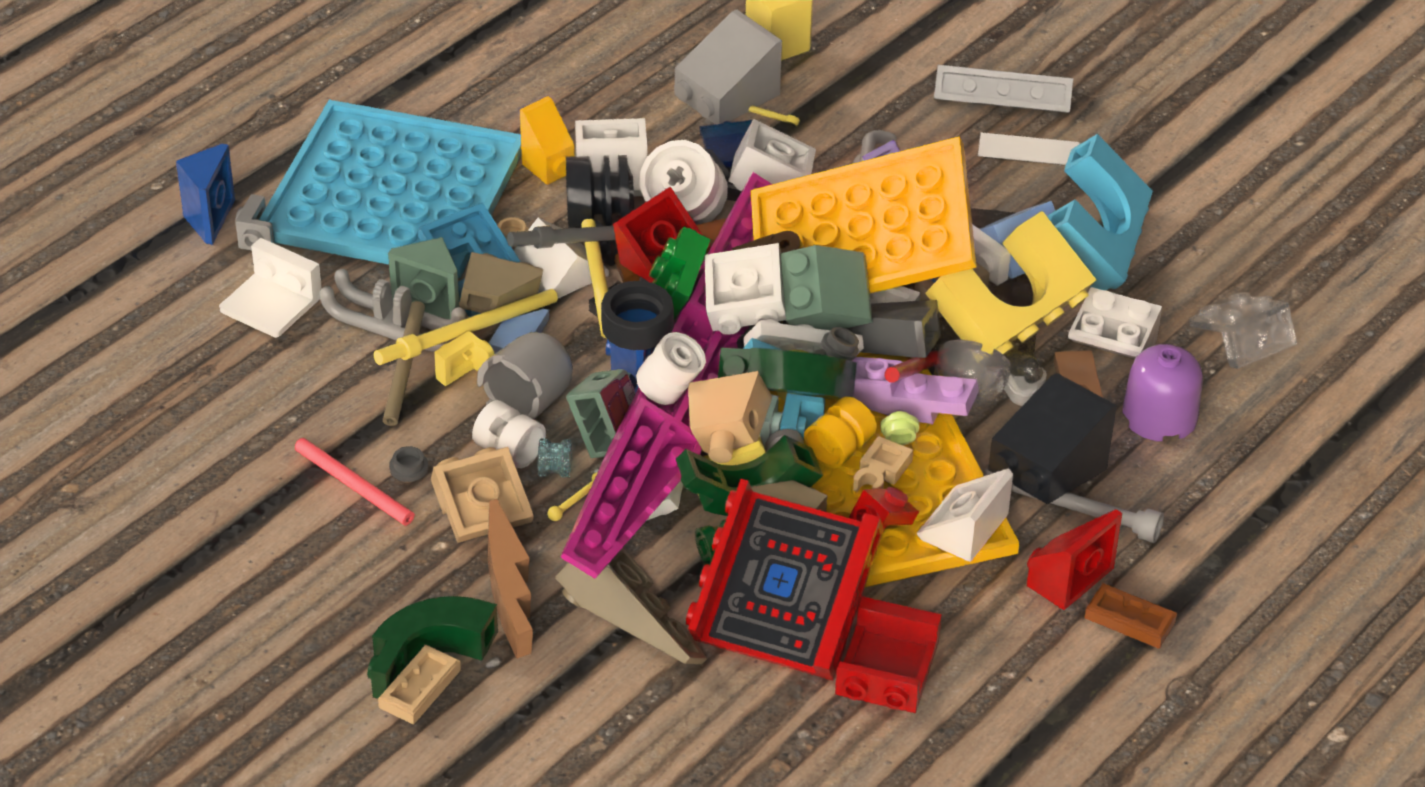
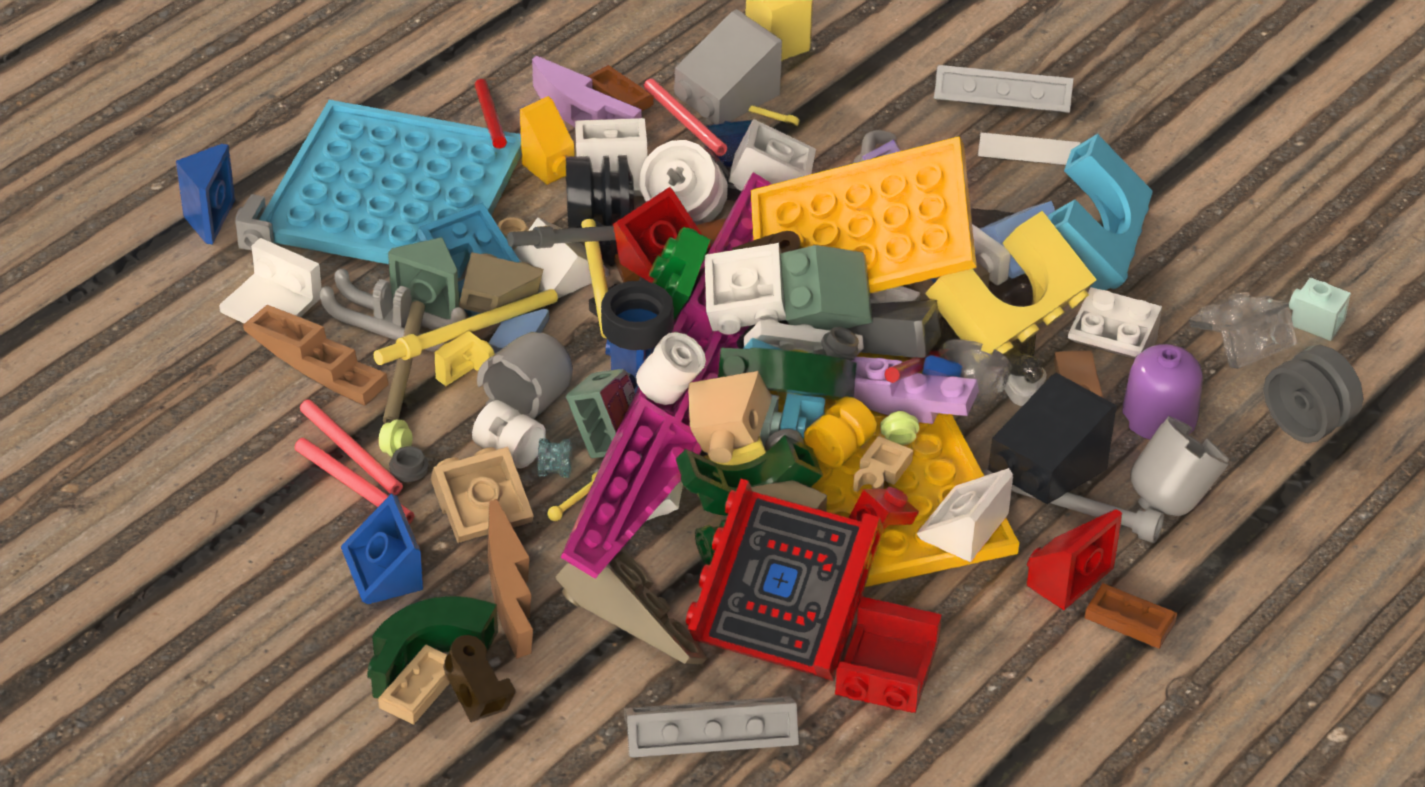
(312, 354): none -> medium nougat slope
(351, 447): none -> coral piece
(384, 554): none -> blue slope
(394, 436): none -> yellowish green plate
(475, 680): none -> dark brown leg
(490, 114): none -> red bar
(574, 95): none -> lavender slope
(618, 86): none -> dark orange plate
(685, 117): none -> coral piece
(711, 726): none -> light grey fence
(941, 367): none -> blue tile
(1176, 469): none -> light grey cylinder
(1313, 393): none -> dark grey wheel
(1319, 308): none -> light aqua brick

